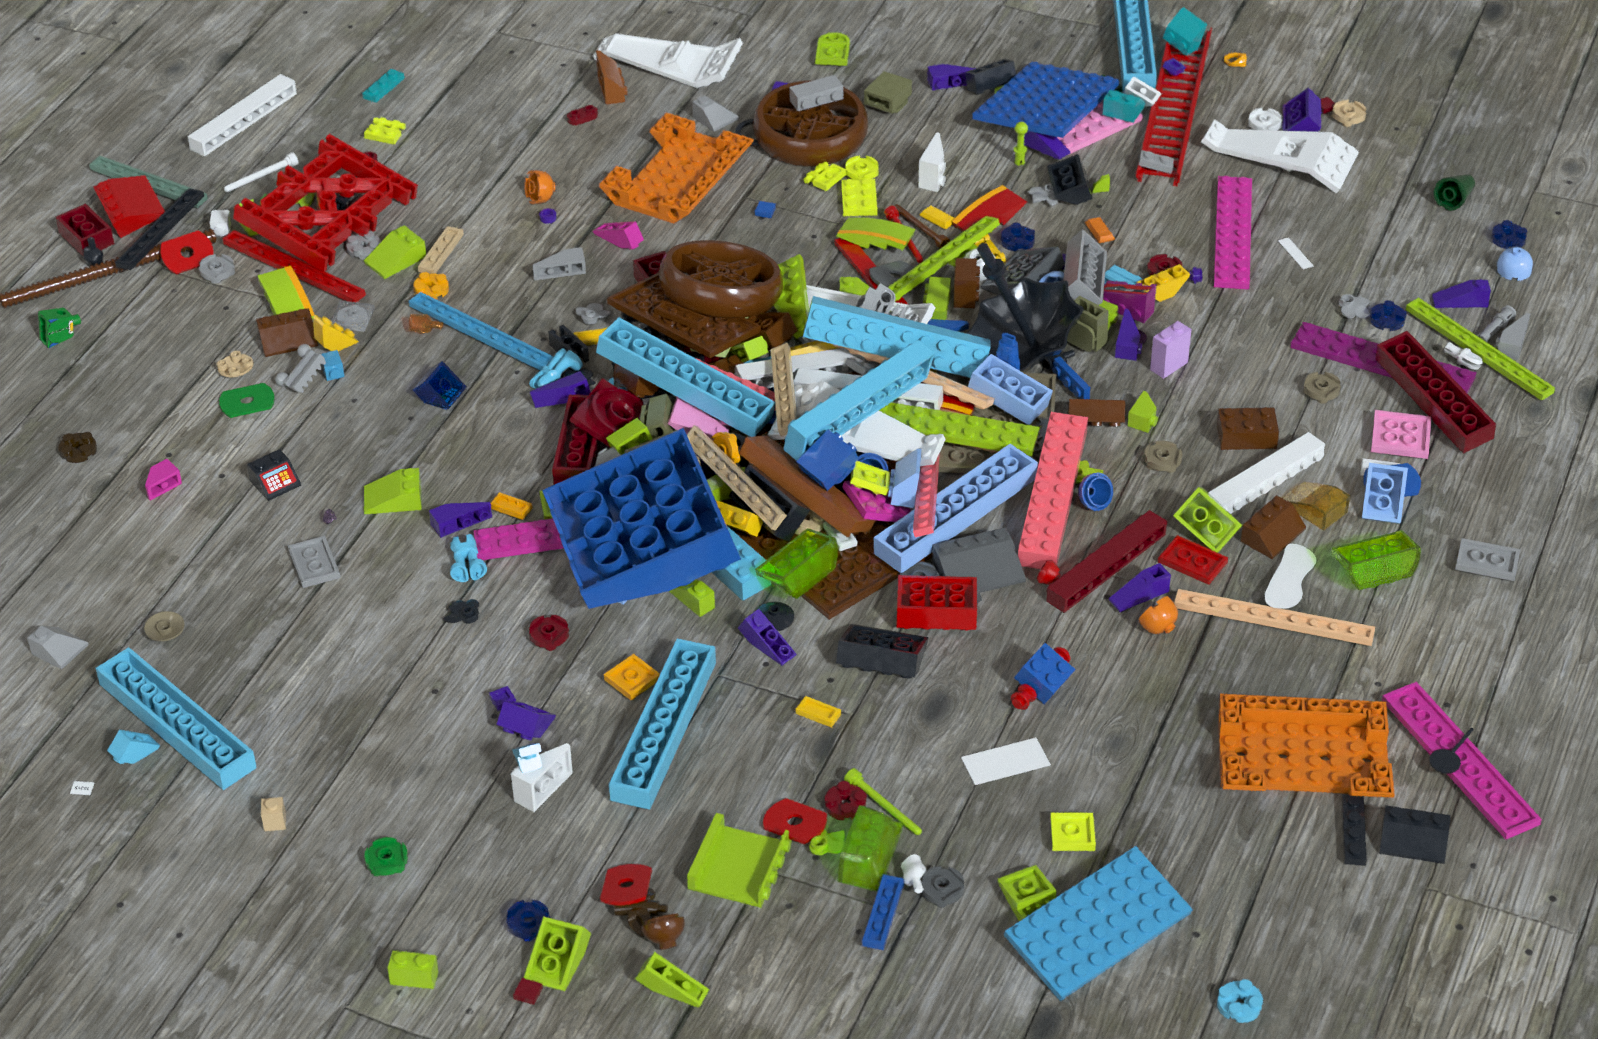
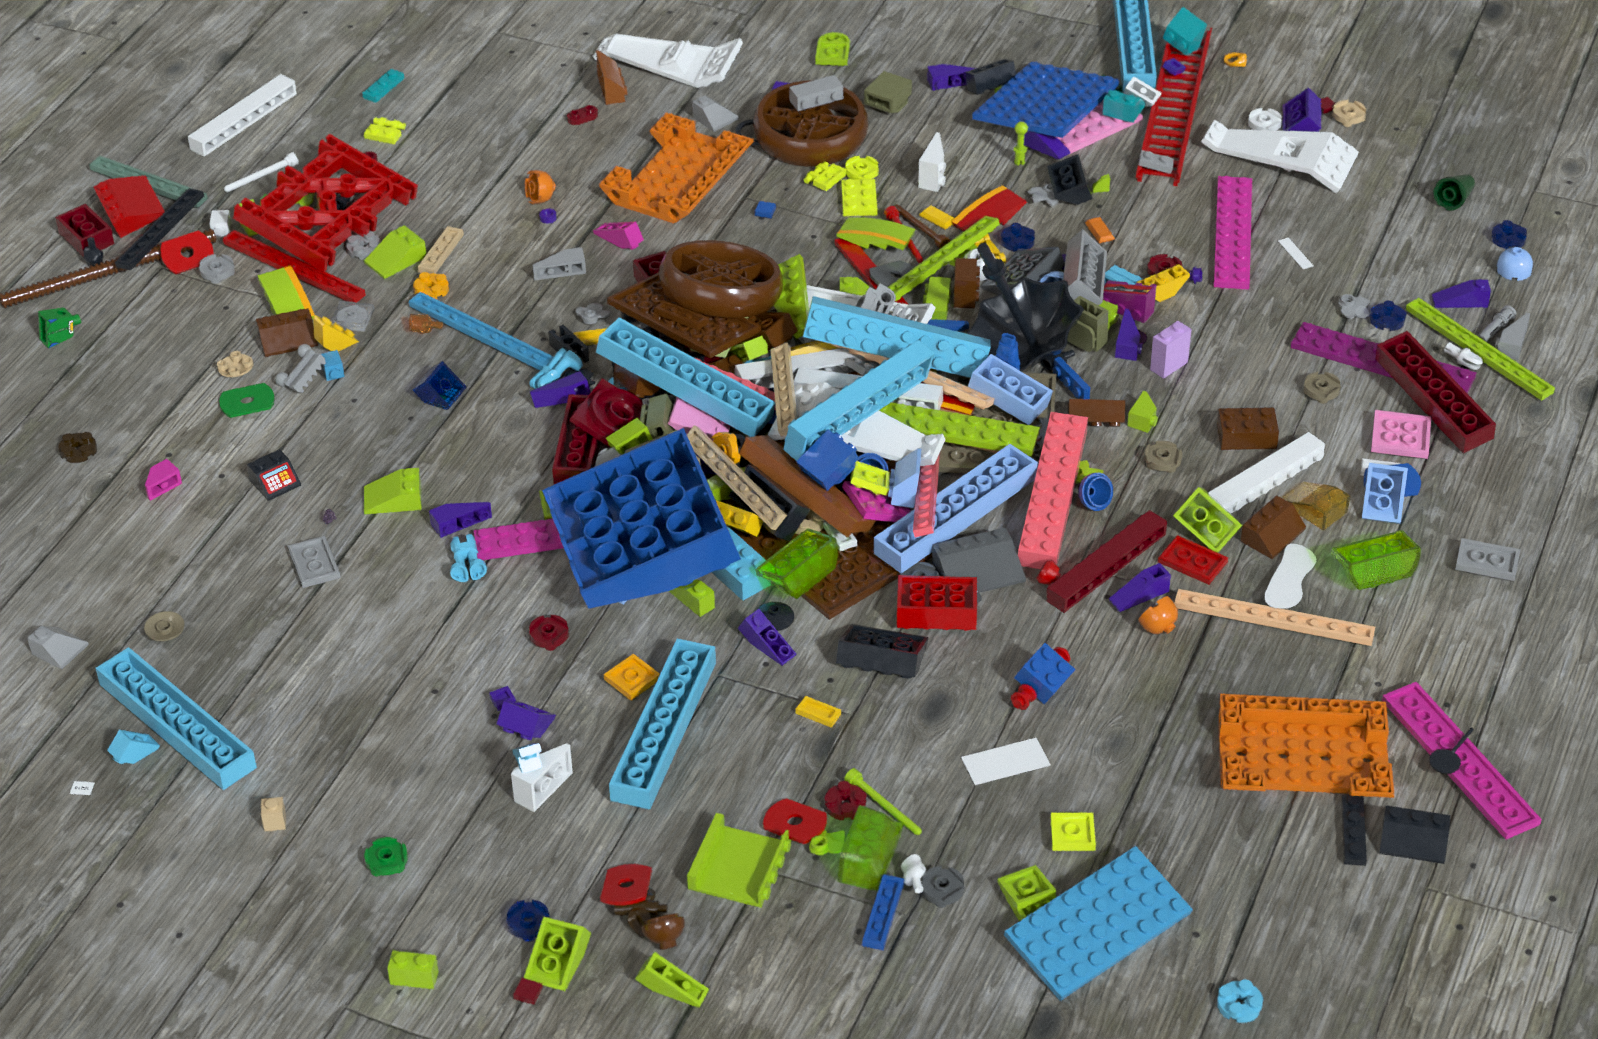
(463, 611): black plate -> none
(511, 506): light orange plate -> none

